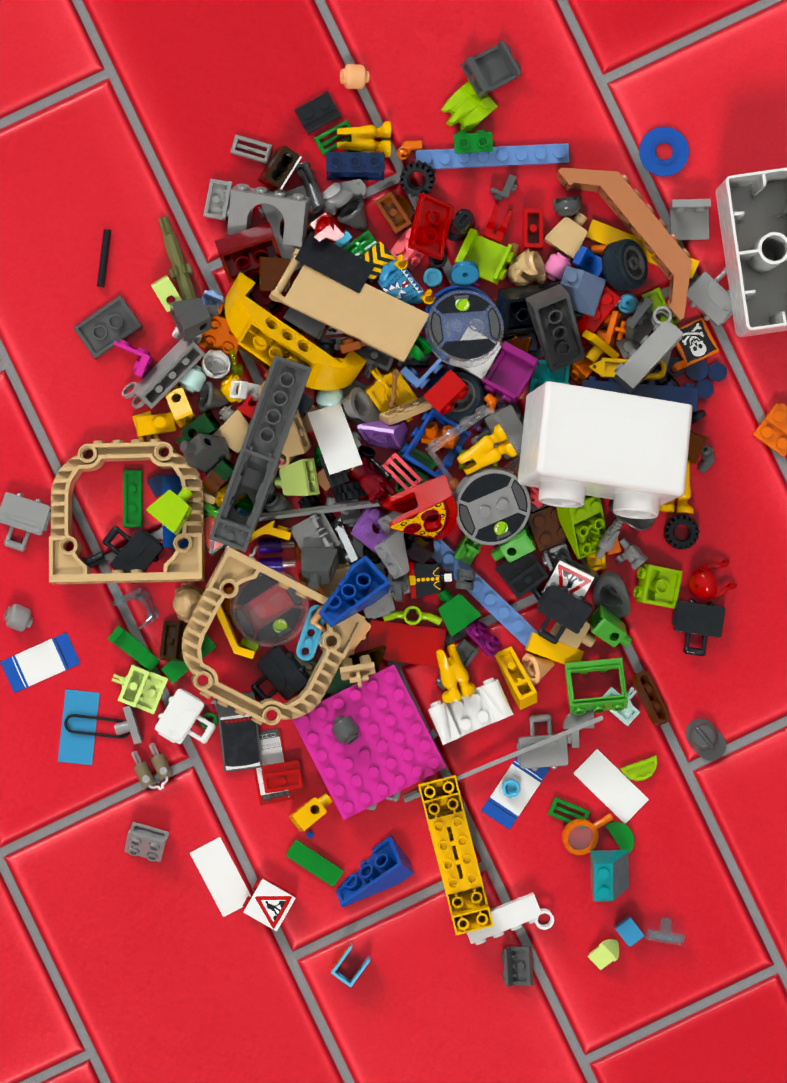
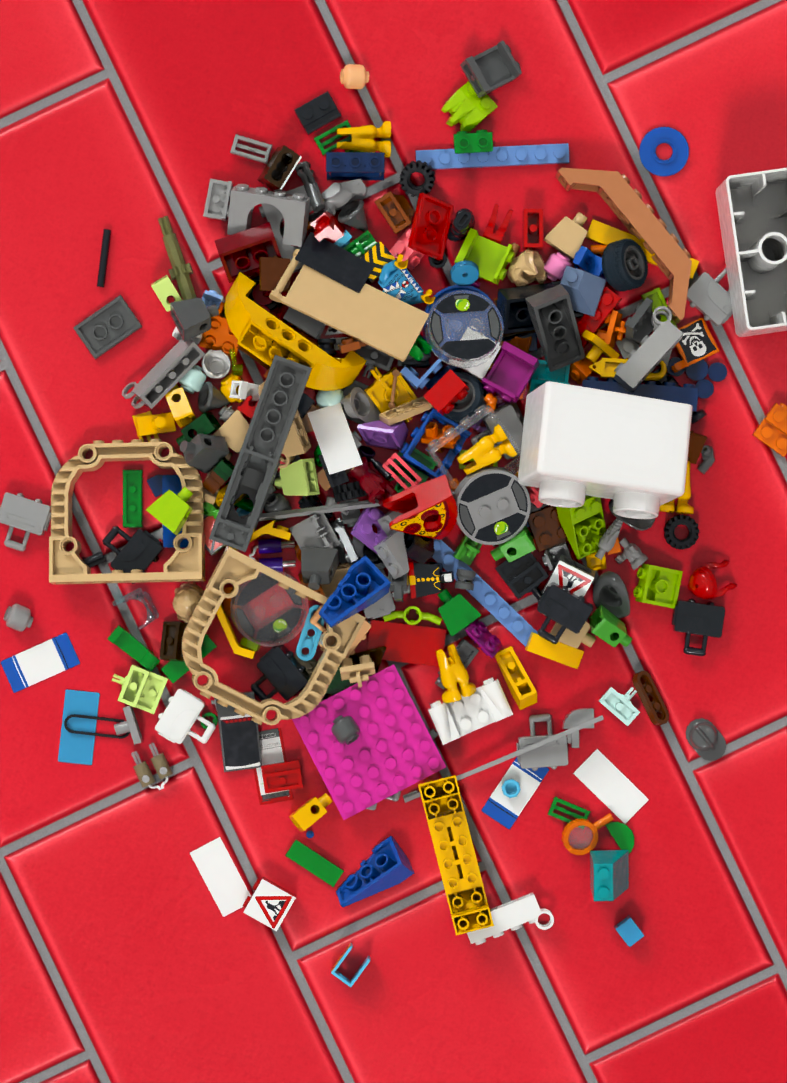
(141, 366): dark pink bracket -> none
(146, 842): light grey bracket -> none
(407, 147): orange arm -> none
(432, 277): medium azure tile -> none
(510, 186): dark grey bracket -> none
(517, 966): dark grey bracket -> none
(536, 667): light nougat hat -> none
(567, 206): dark grey hair -> none
(597, 704): bright green window -> none
(605, 953): yellowish green tile -> none
(628, 303): medium azure tile -> none
(640, 770): lime tile -> none
(664, 934): clear light blue tile -> none
(690, 218): light grey bracket -> none

